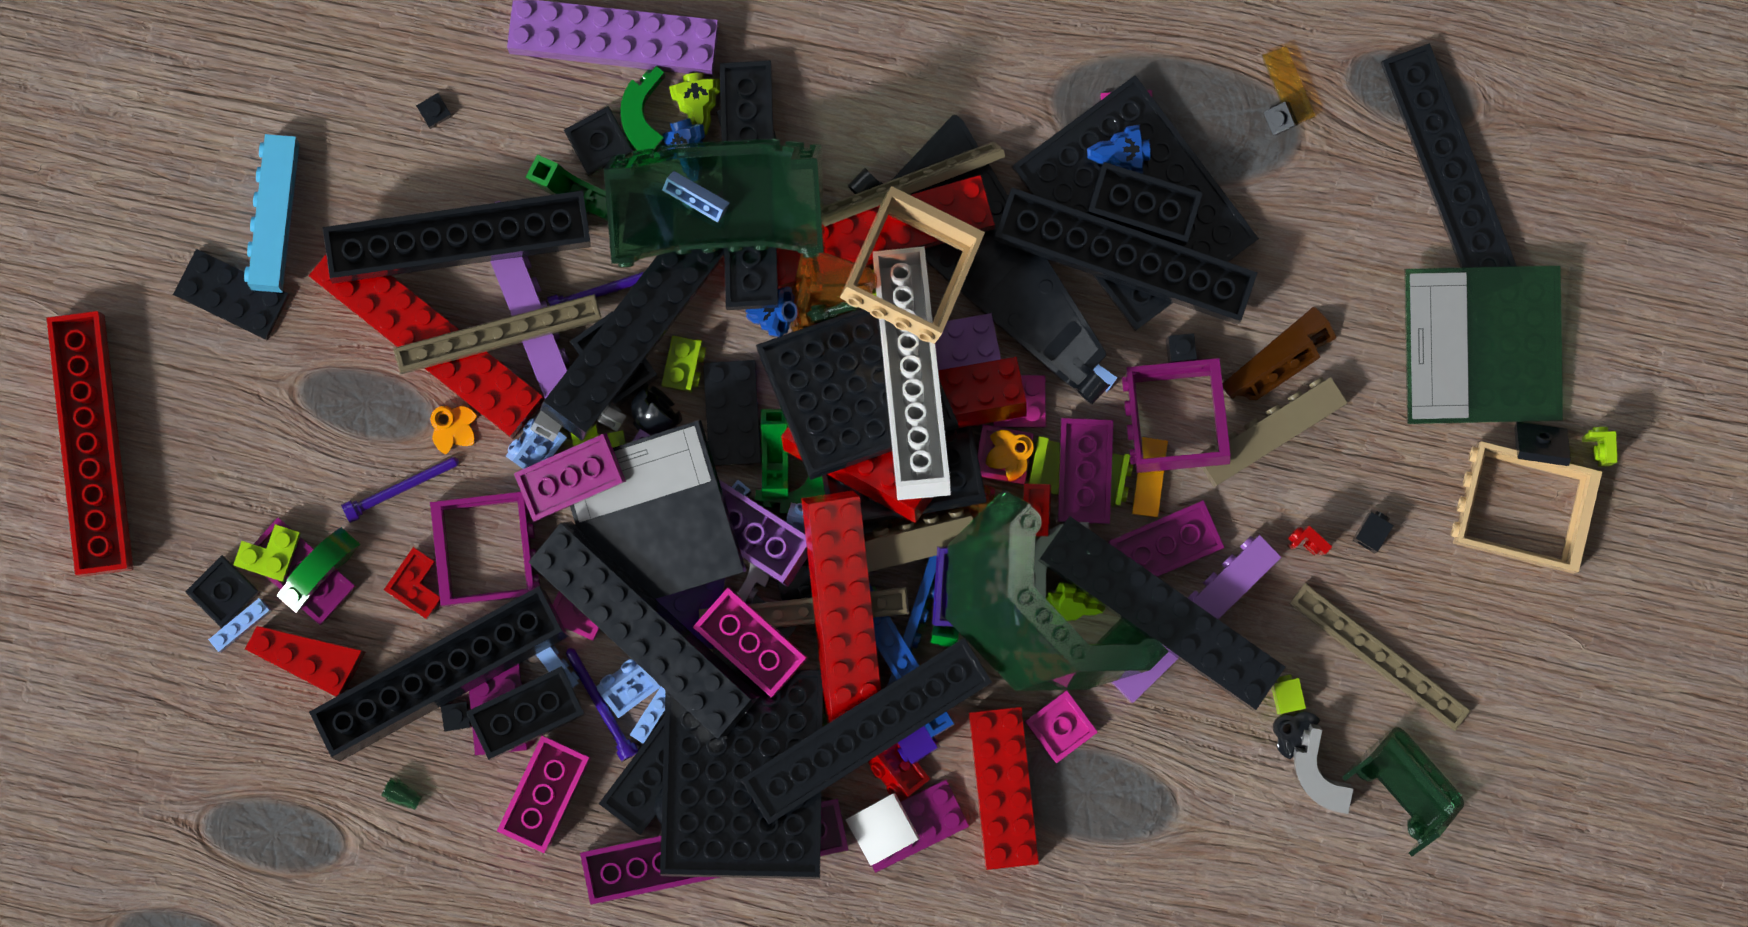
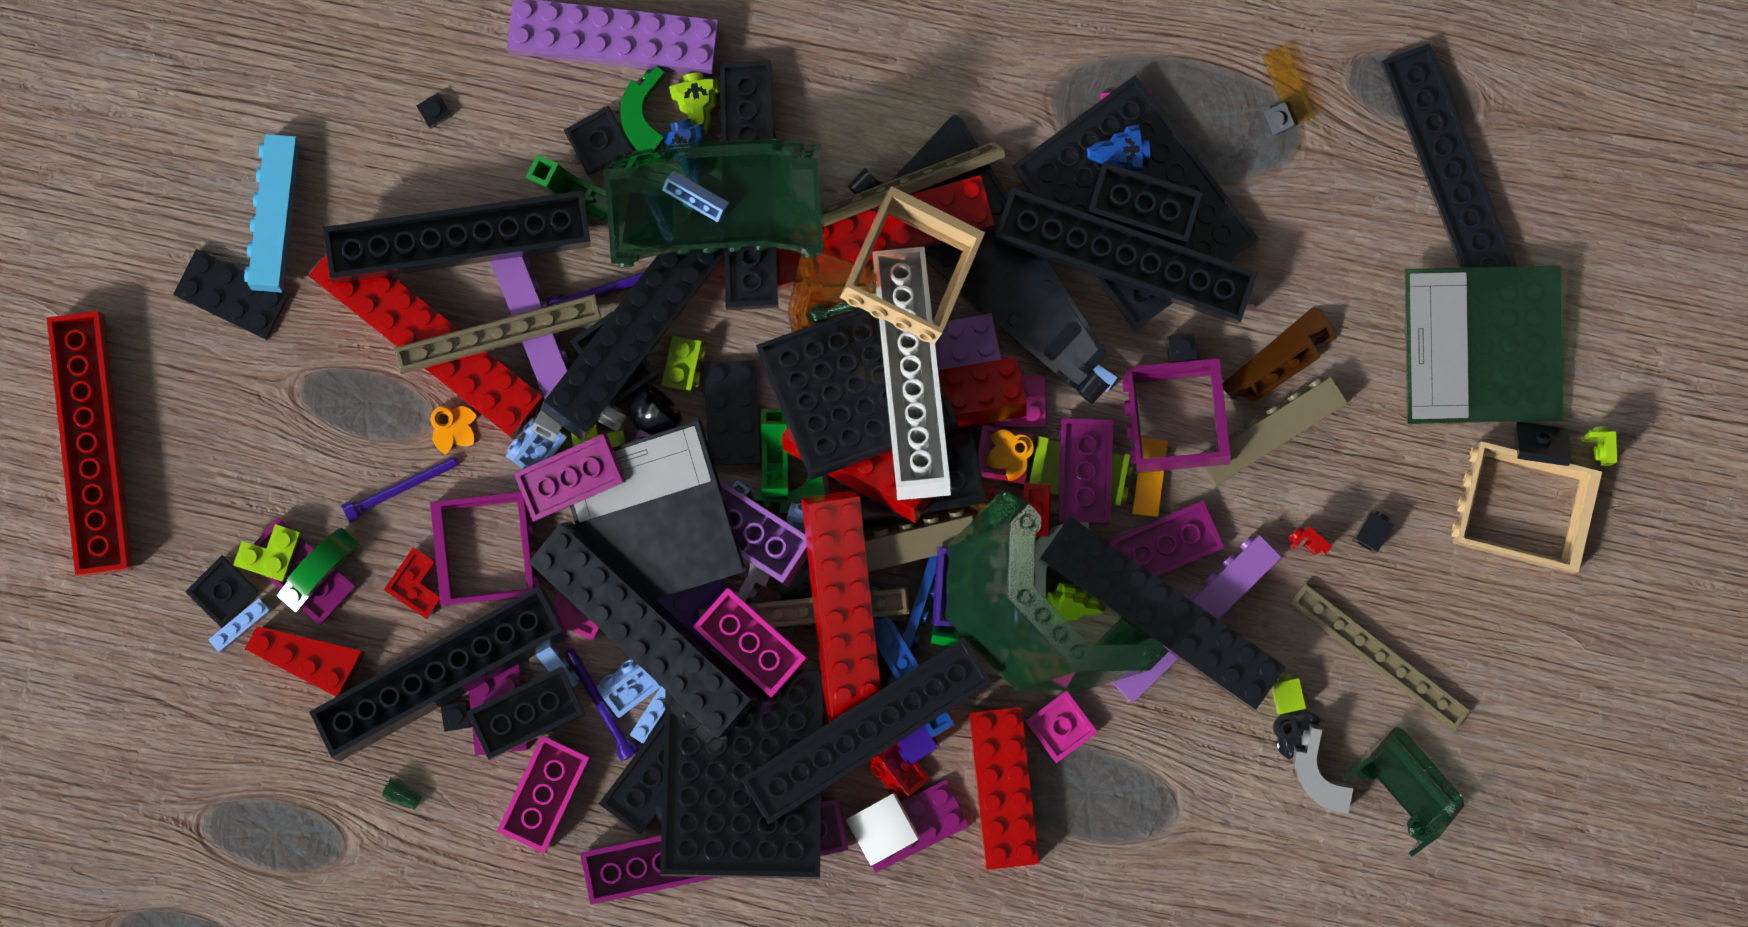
(776, 320): blue rock -> none

